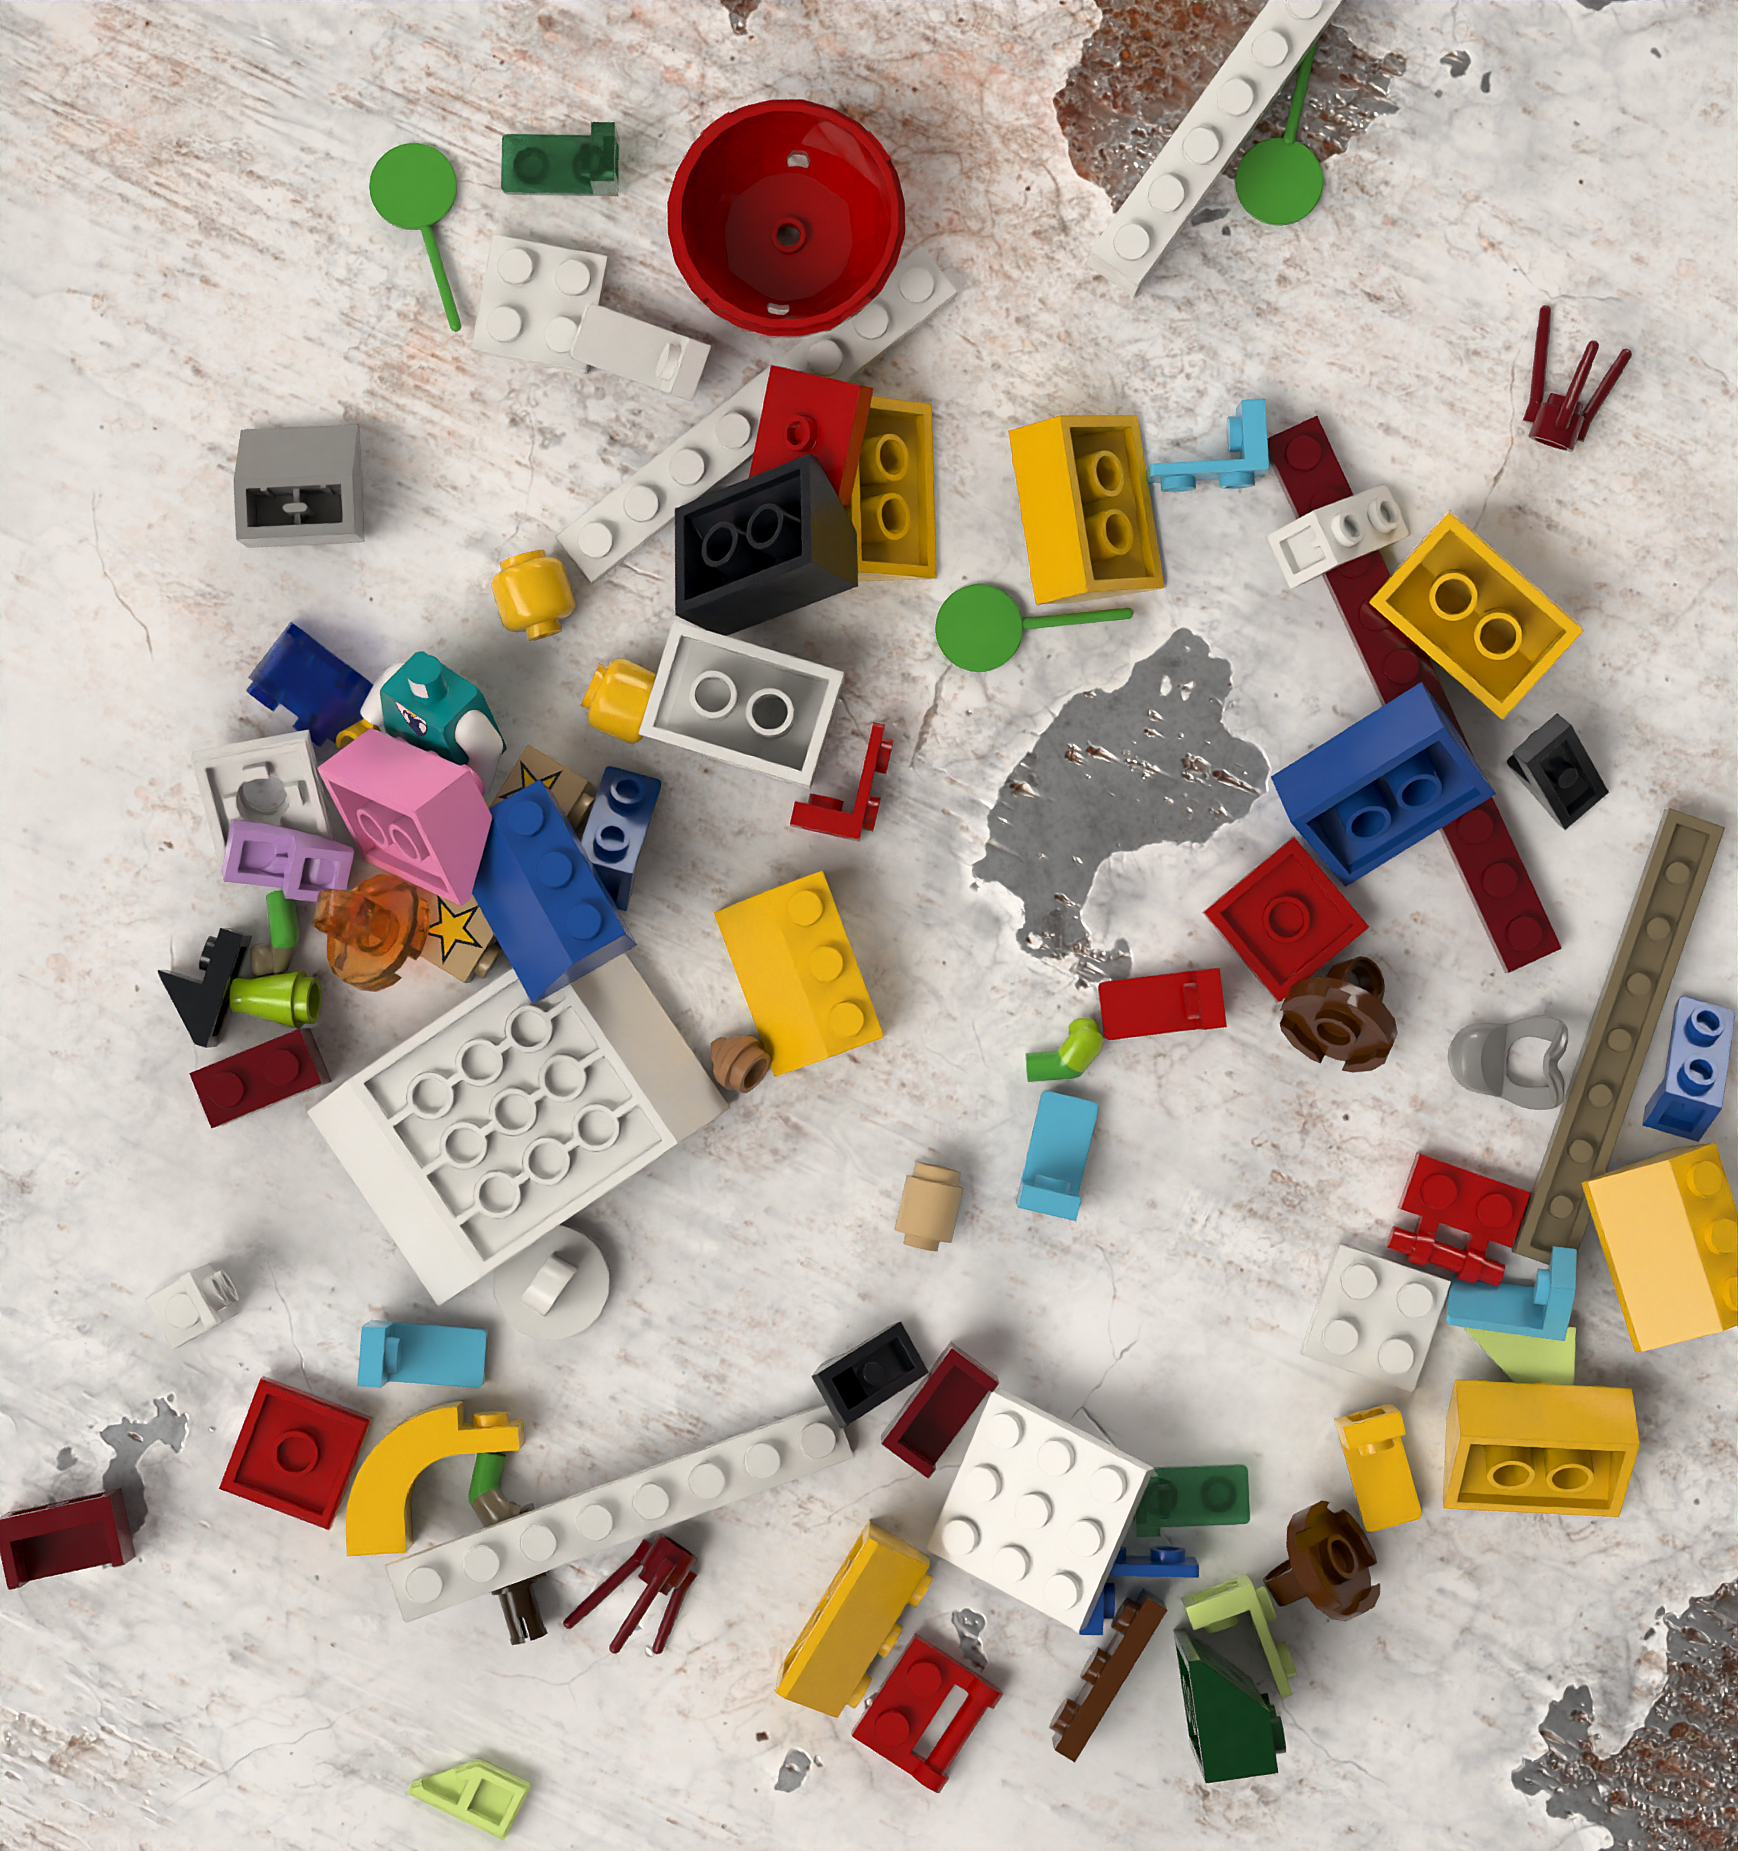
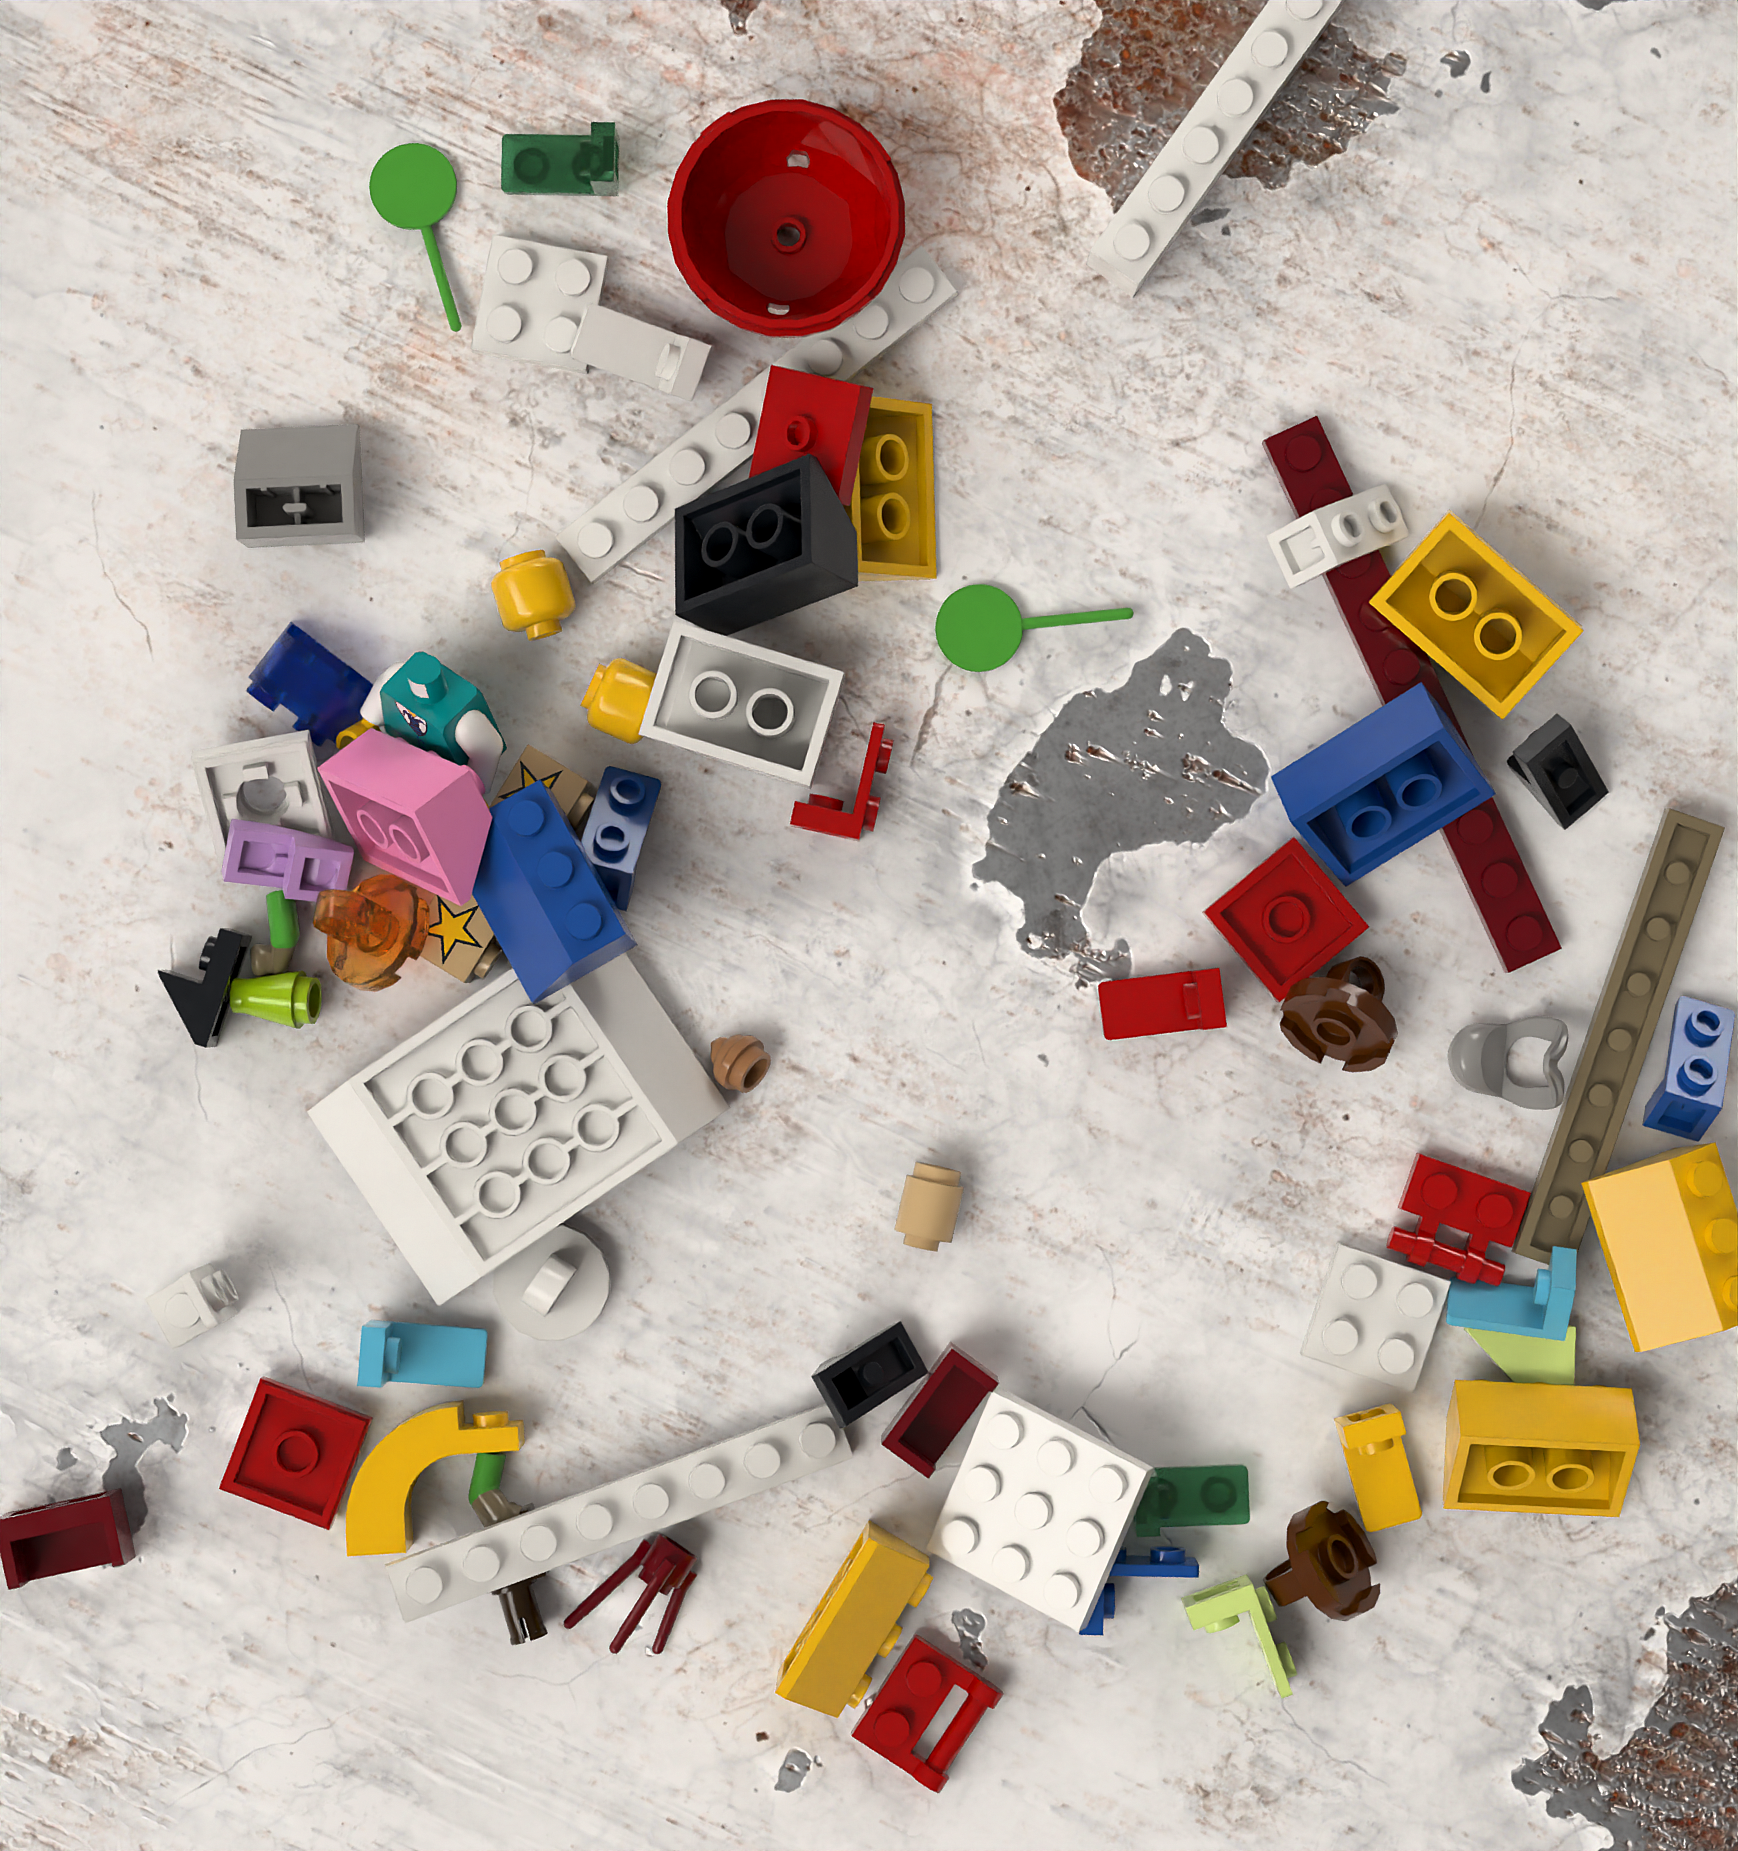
(260, 1077): dark red brick -> none
(475, 1794): yellowish green tile -> none
(799, 974): yellow slope -> none
(1057, 1155): medium azure bracket -> none
(1072, 1057): arm -> none
(1085, 508): yellow slope -> none
(1106, 1673): reddish brown plate -> none
(1227, 1718): dark green slope -> none
(1244, 435): medium azure bracket -> none
(1280, 177): bright green piece -> none
(1560, 419): dark red plant -> none

